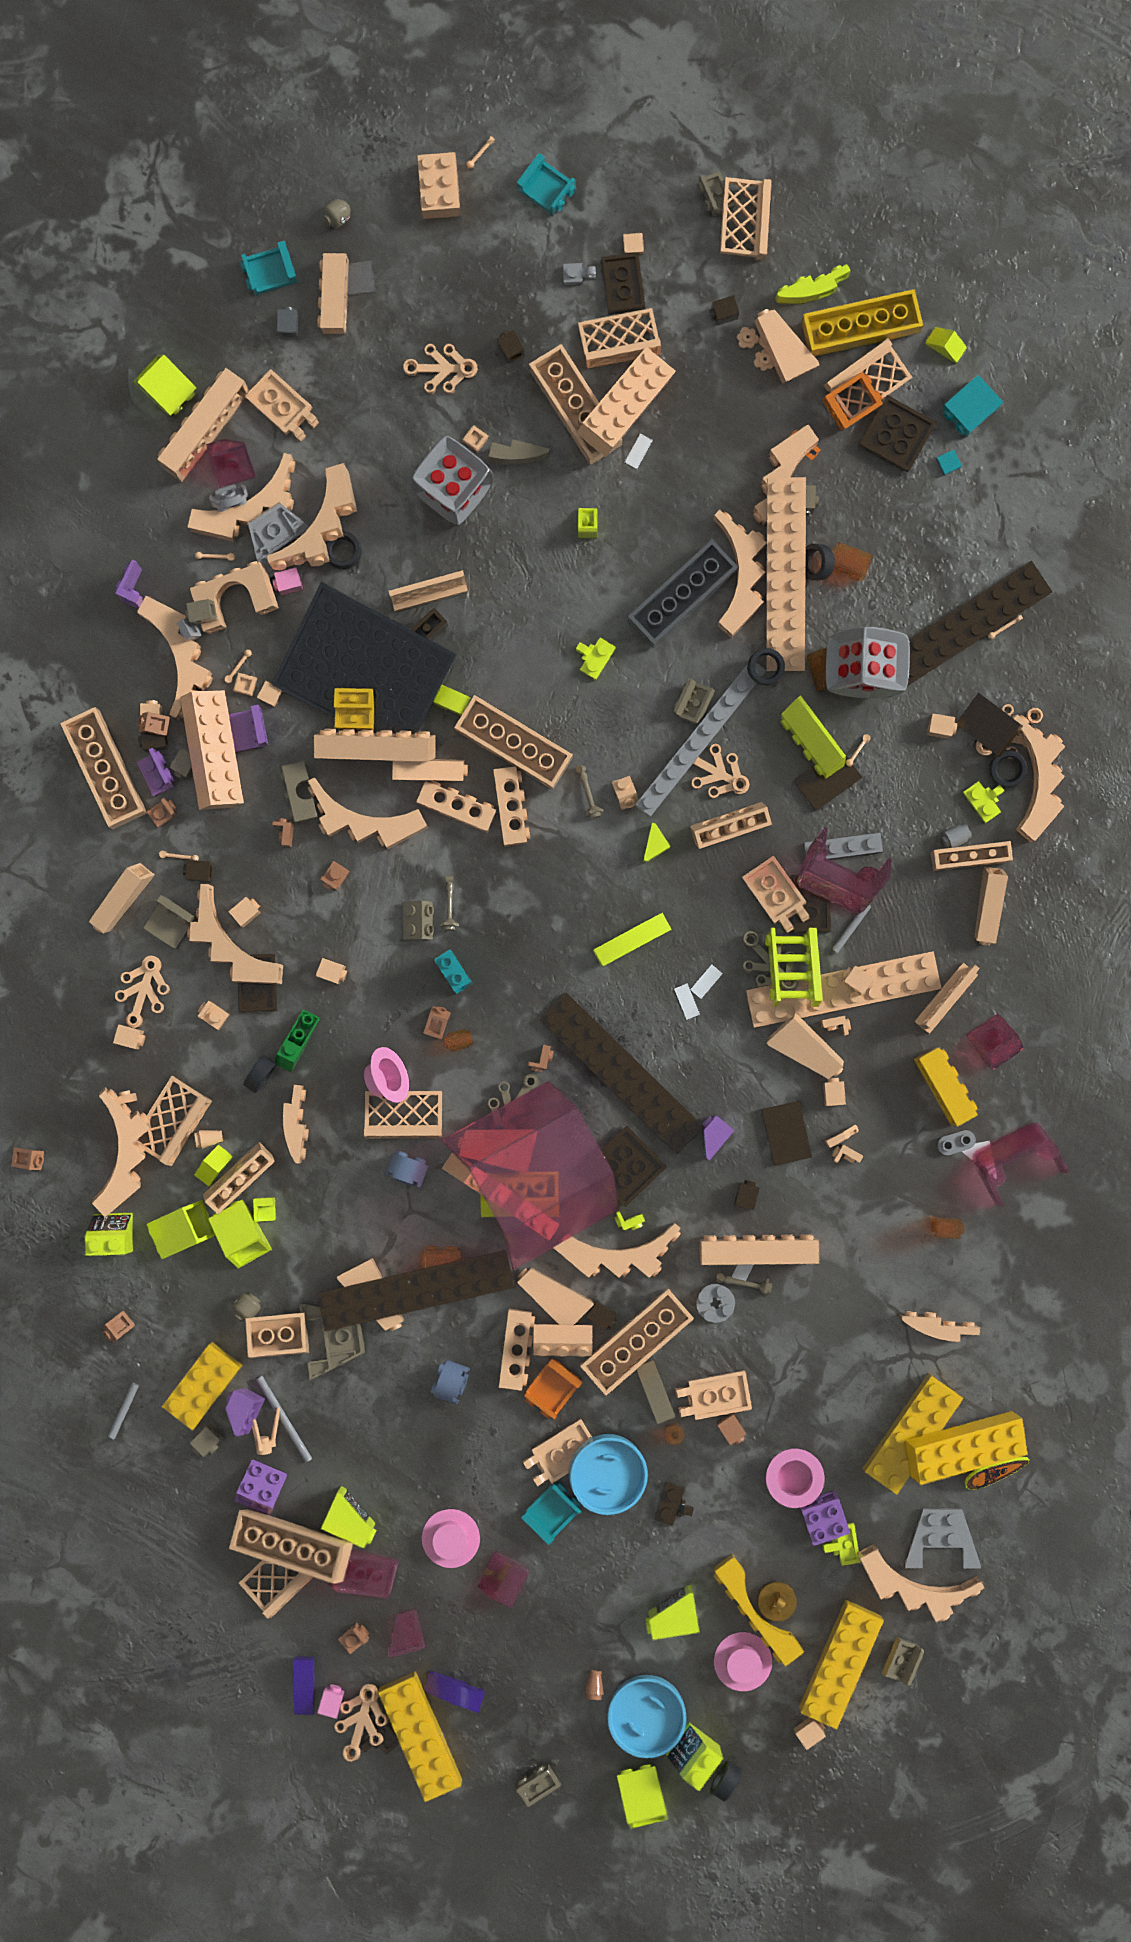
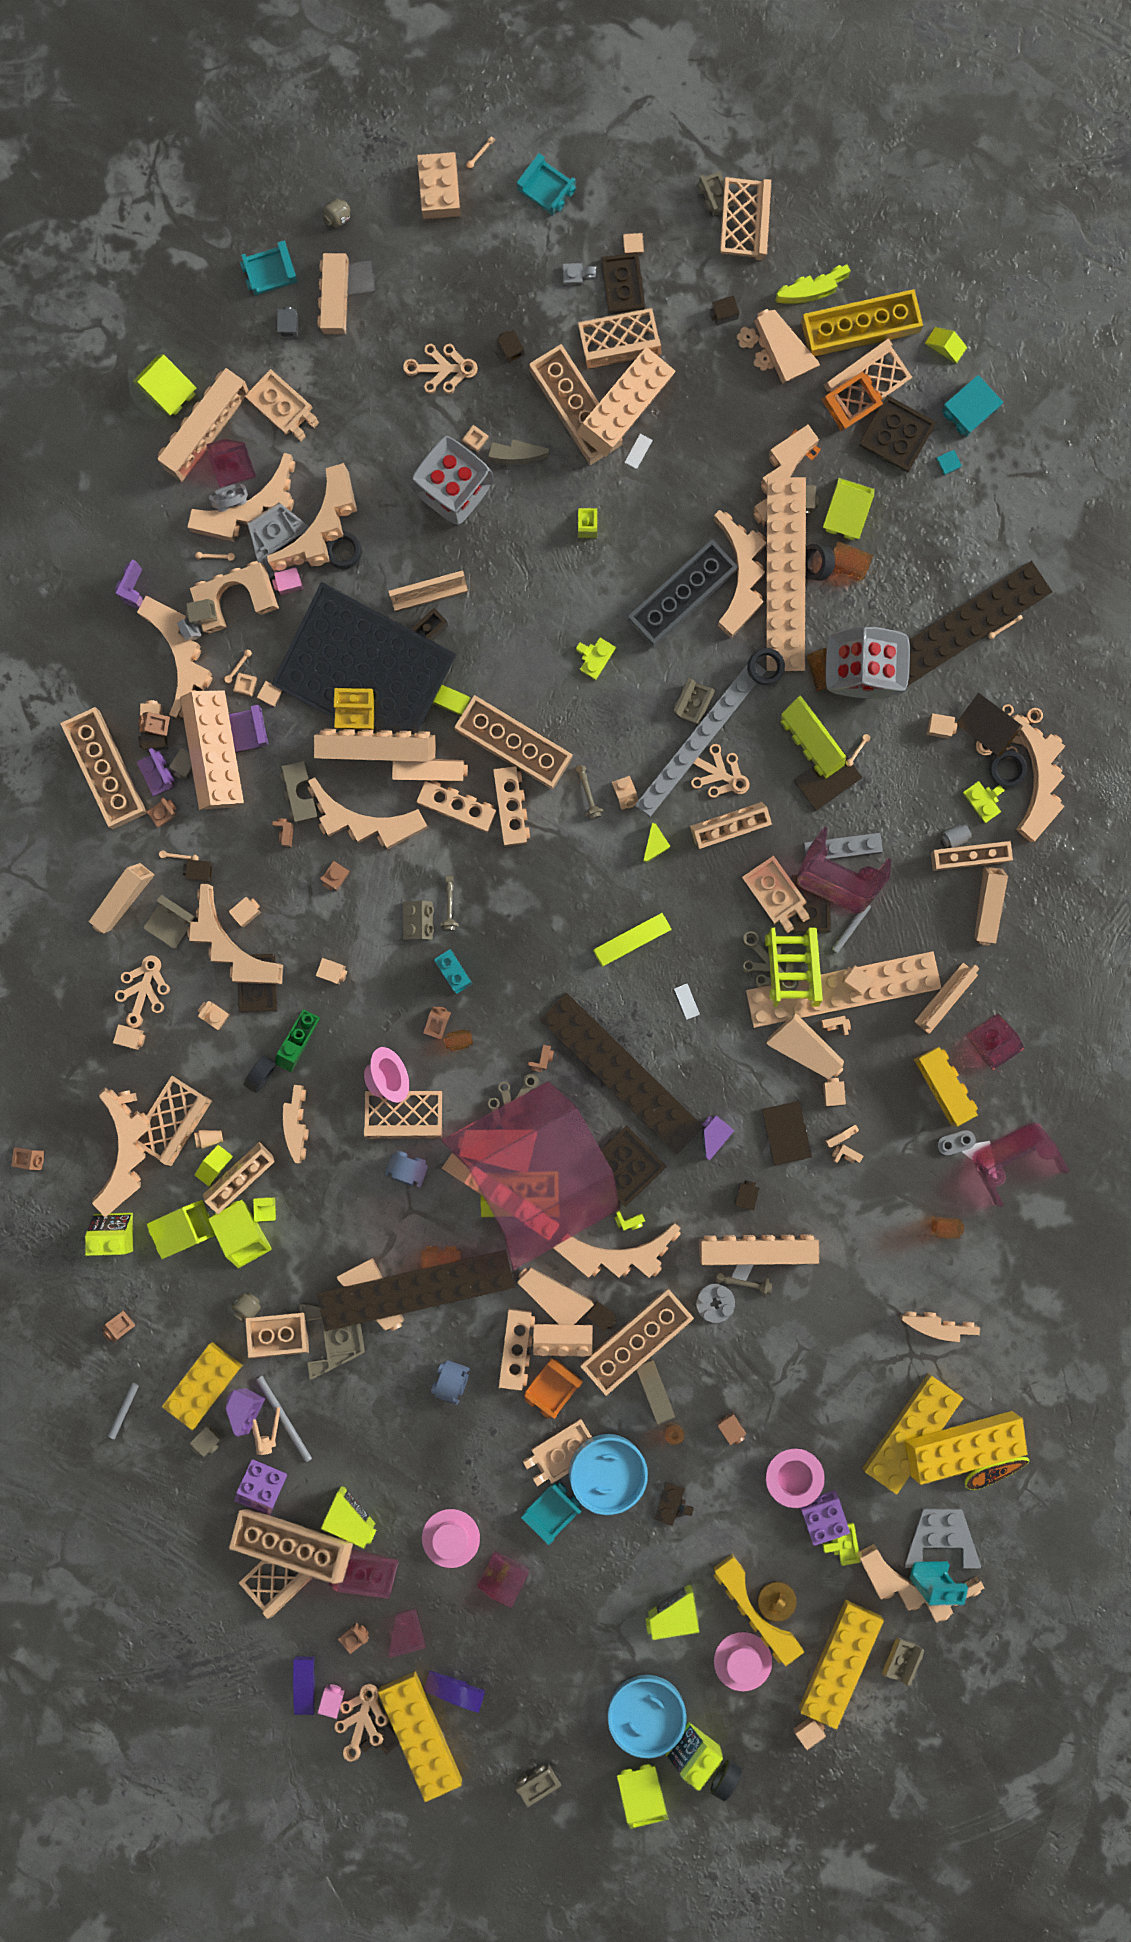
(594, 1686): nougat cone -> none
(706, 981): white sticker -> none
(715, 1395): light nougat tile -> none
(848, 509): none -> neon yellow slope
(936, 1585): none -> teal panel

